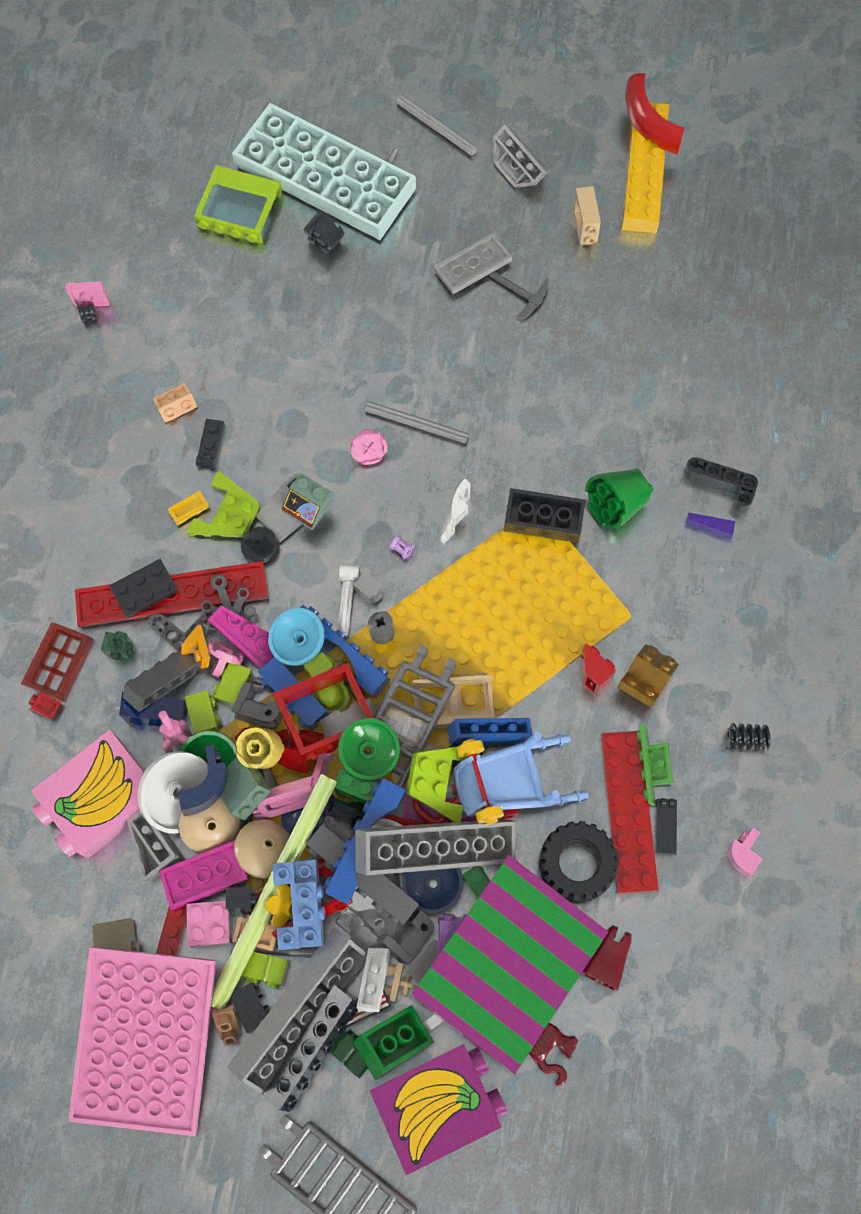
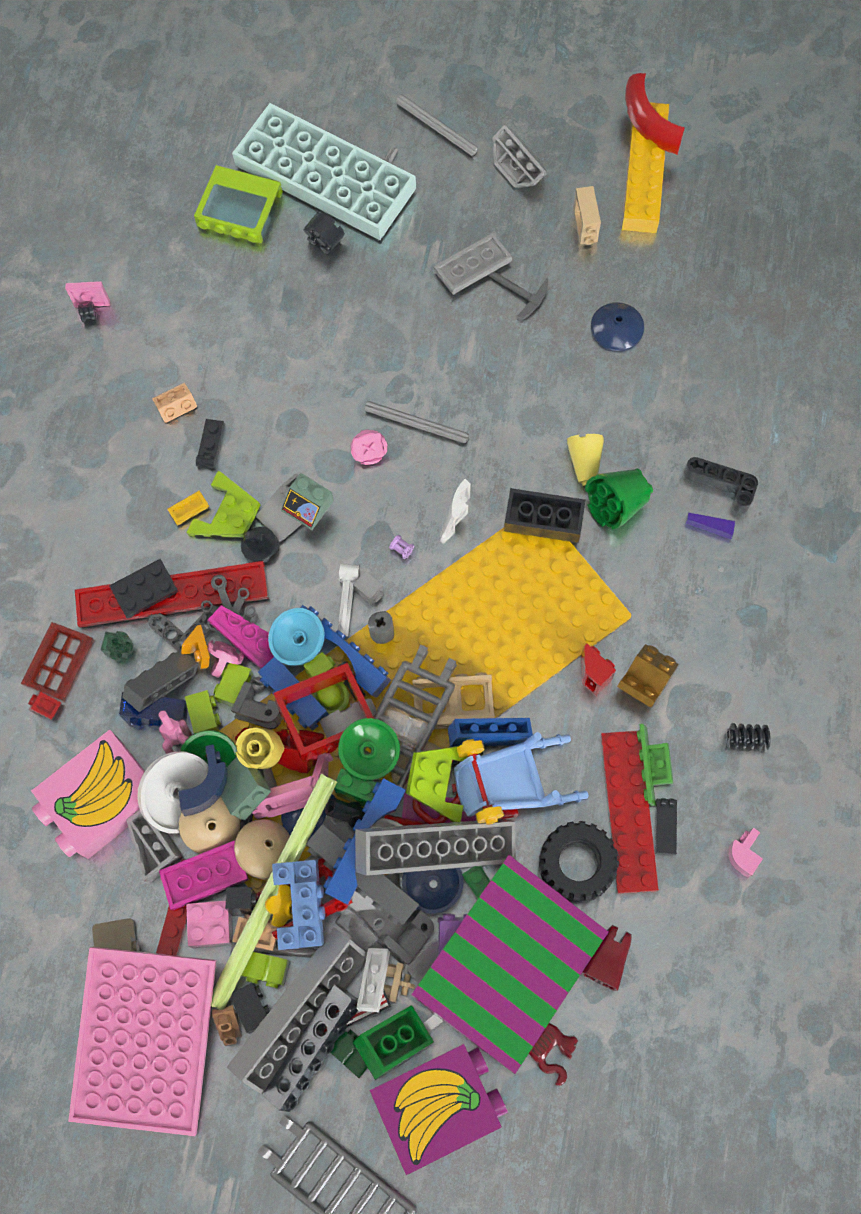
(585, 455): none -> light yellow cone
(614, 334): none -> dark blue dish

